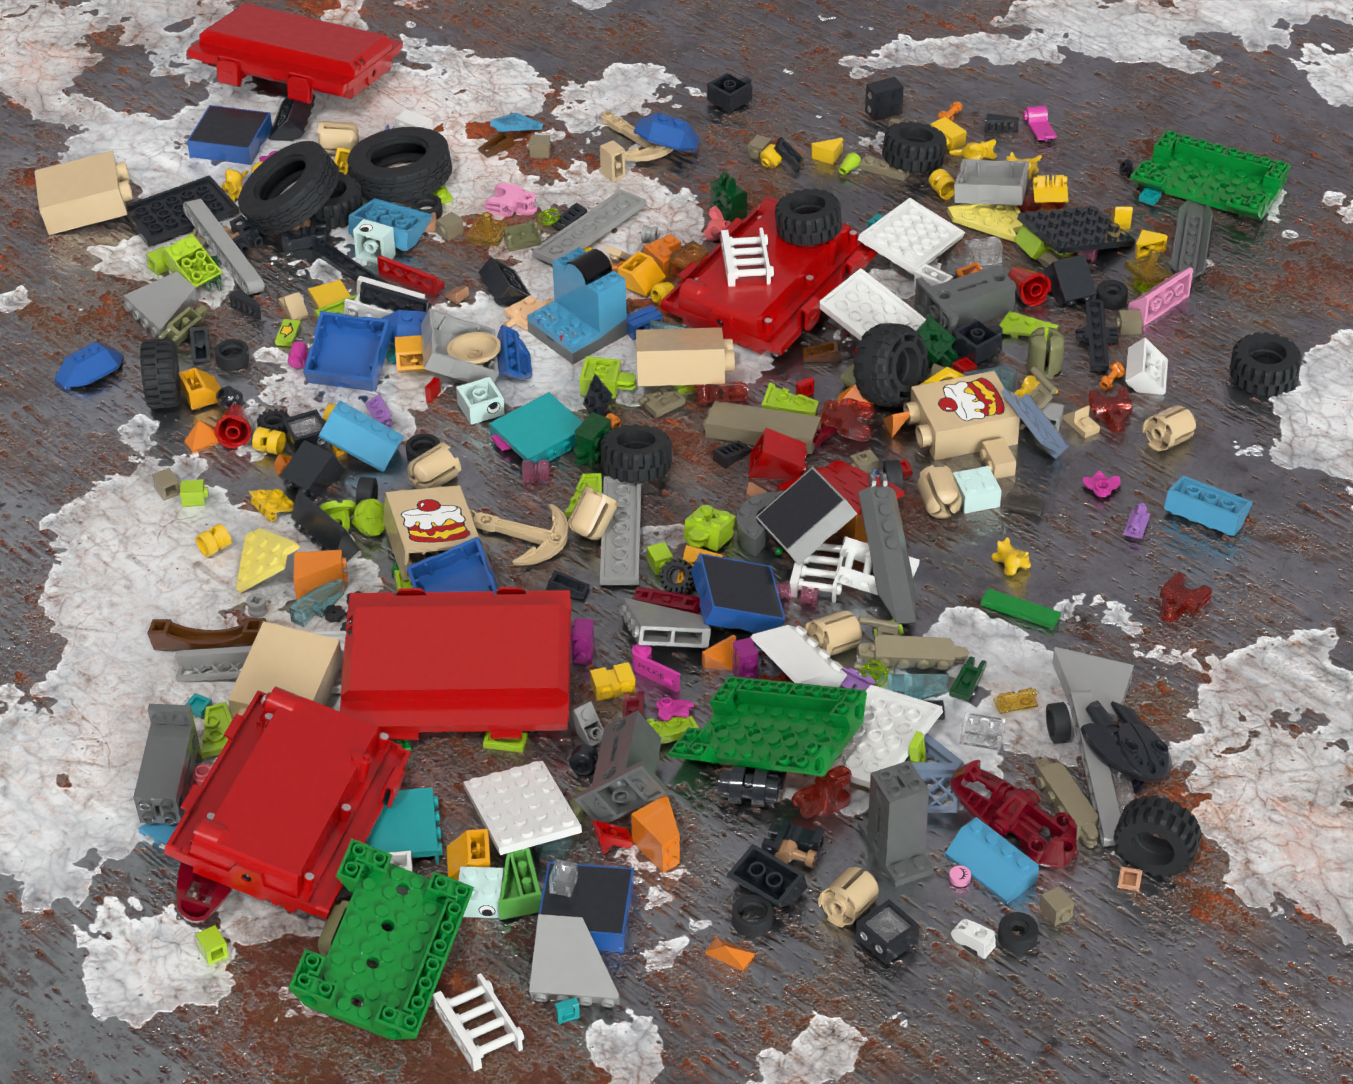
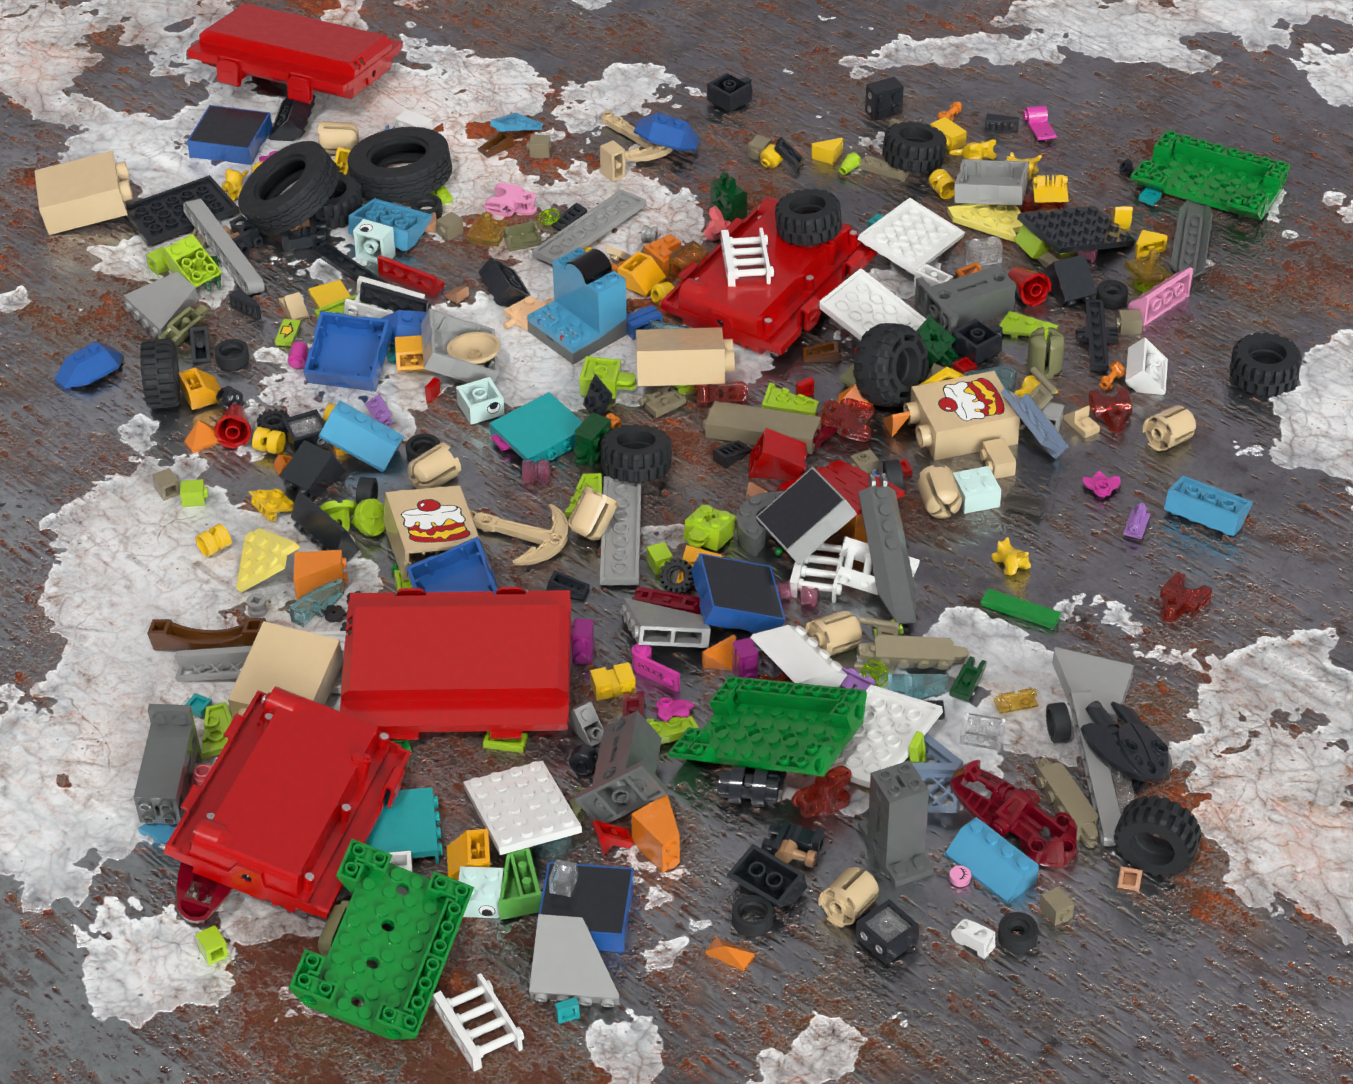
(513, 357): blue wedge -> none

